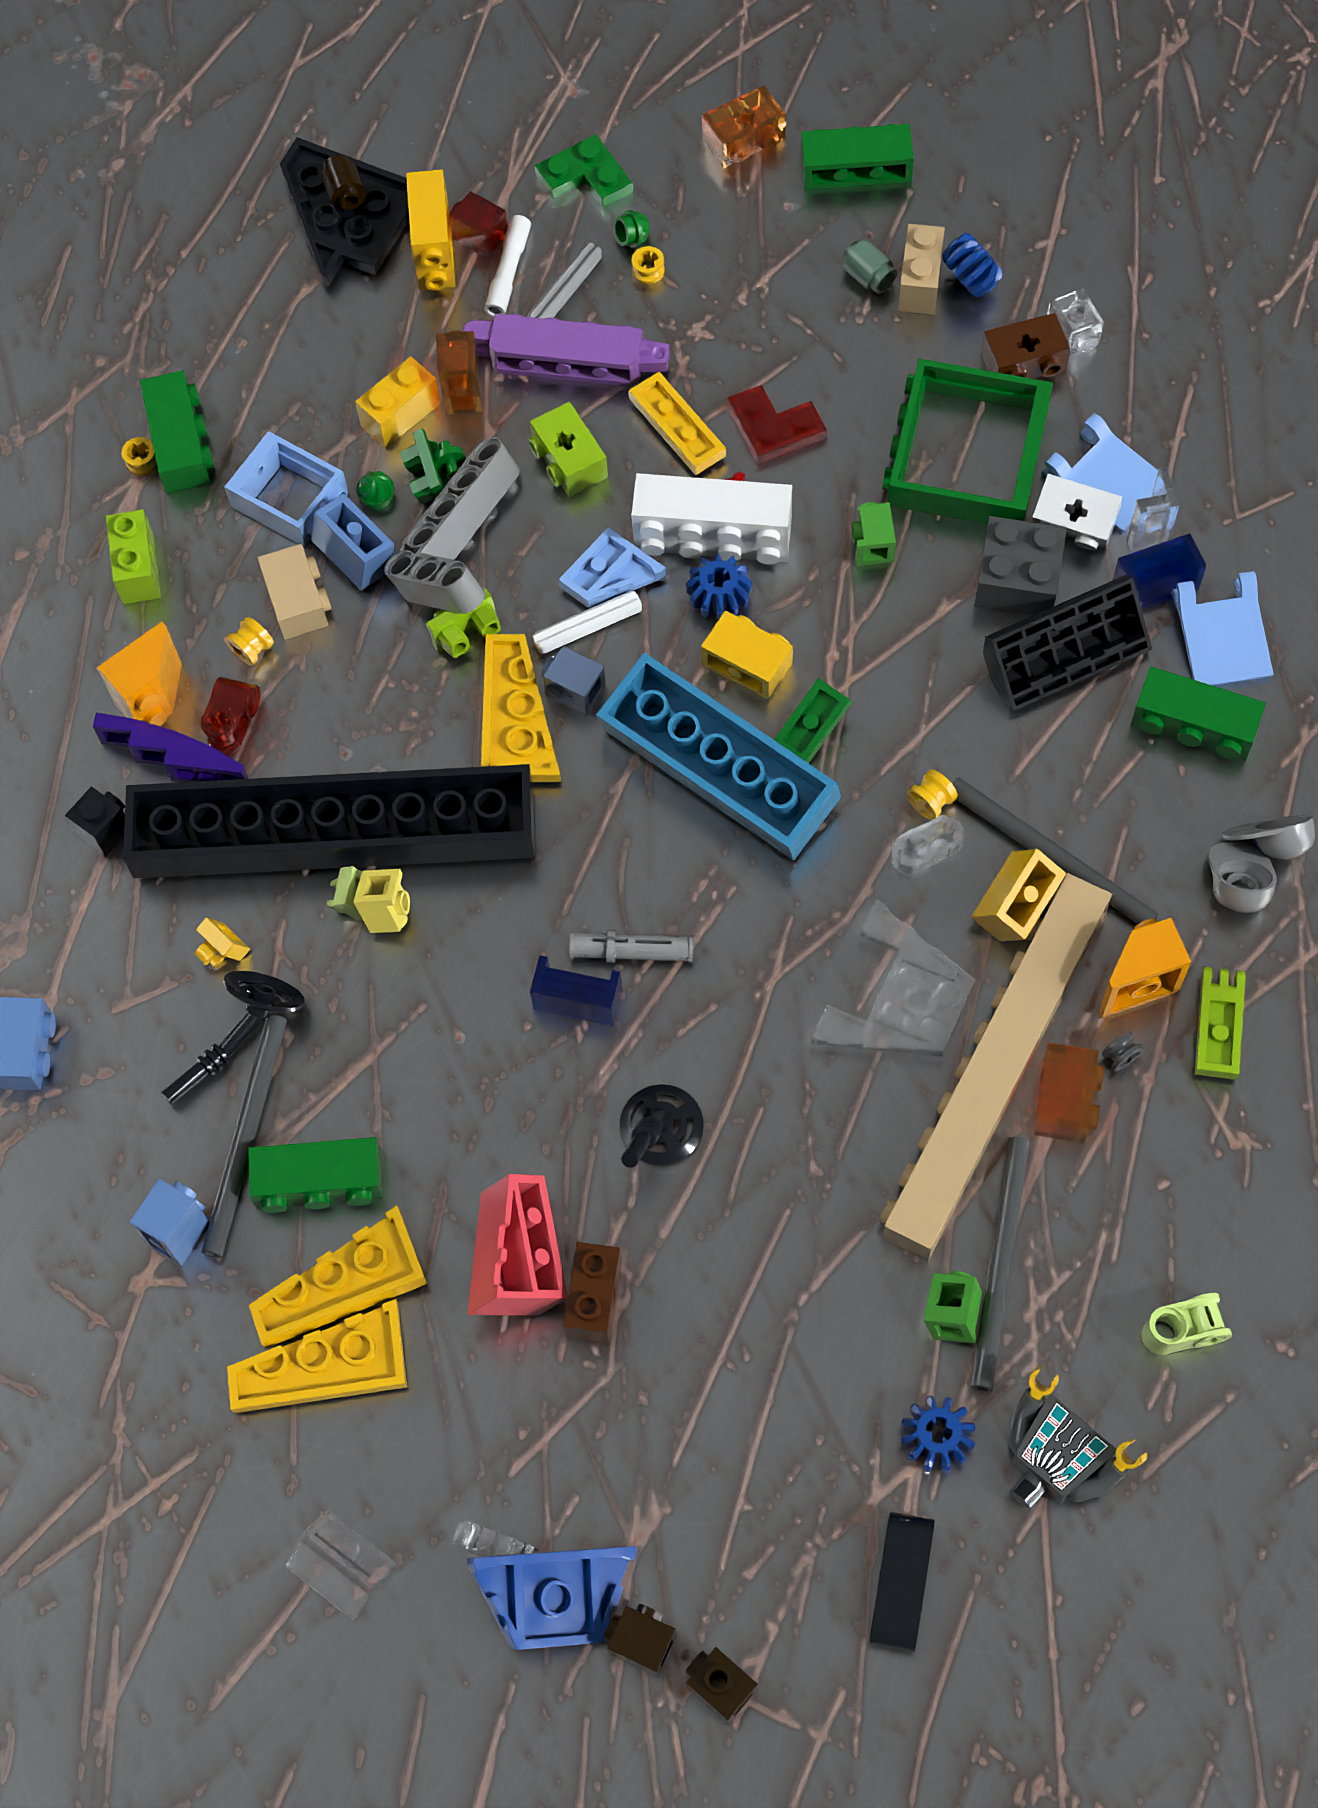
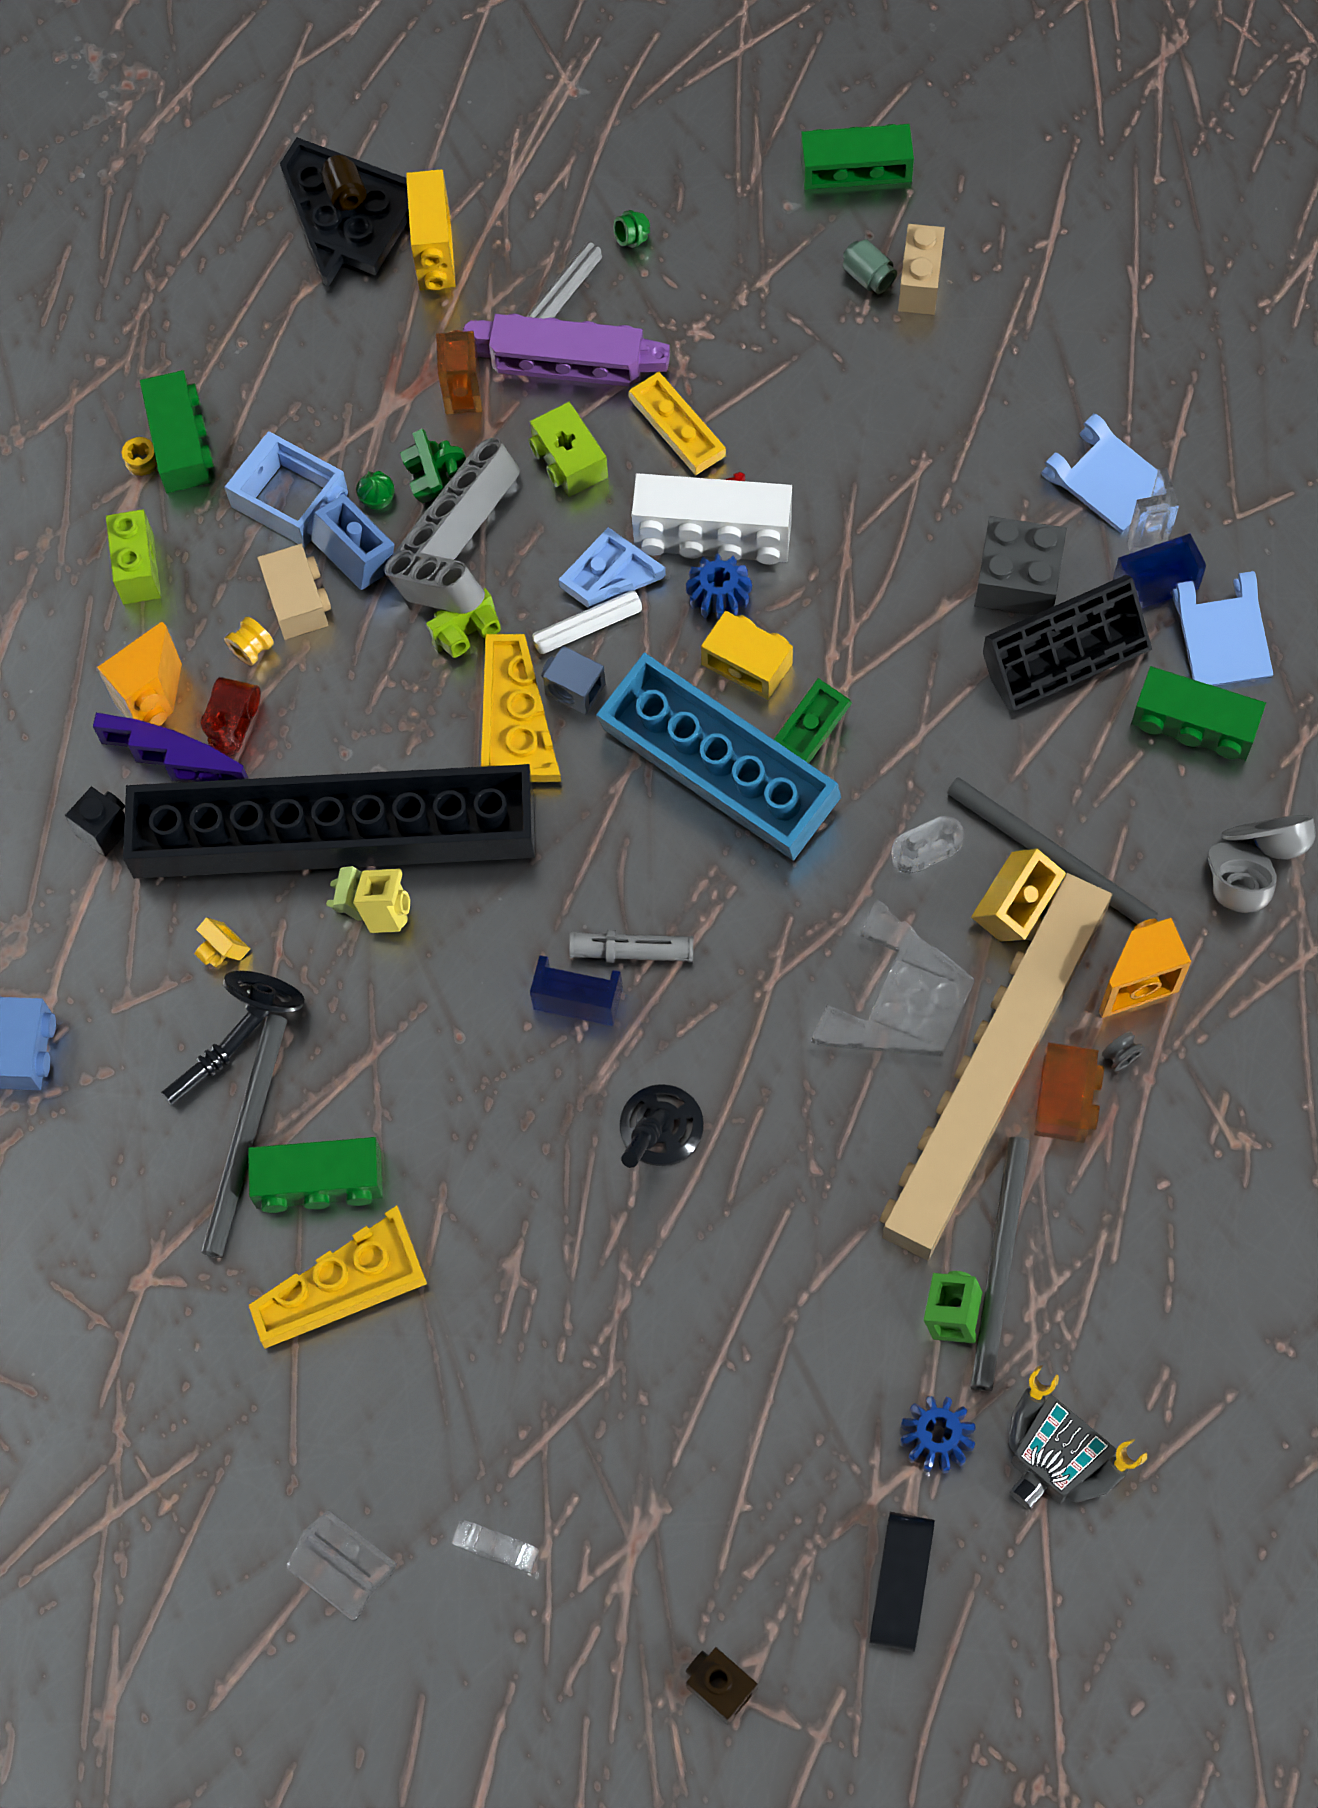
(171, 1220): medium blue brick -> none
(326, 1364): yellow wing -> none
(398, 402): yellow brick -> none
(478, 223): clear red brick -> none
(513, 247): white piece -> none
(516, 1251): coral wedge -> none
(552, 1595): blue wing -> none
(586, 164): green plate -> none
(593, 1293): reddish brown brick -> none
(640, 1638): dark brown brick -> none
(651, 255): yellow bush -> none
(744, 126): clear orange brick -> none
(770, 432): clear red plate -> none
(873, 534): bright green brick -> none
(931, 794): yellow wheel -> none
(972, 265): blue gear -> none
(978, 386): green window -> none
(1027, 348): reddish brown brick -> none
(1078, 320): clear brick -> none
(1098, 507): white brick -> none
(1194, 1324): yellowish green piece -> none
(1220, 1025): lime hinge -> none

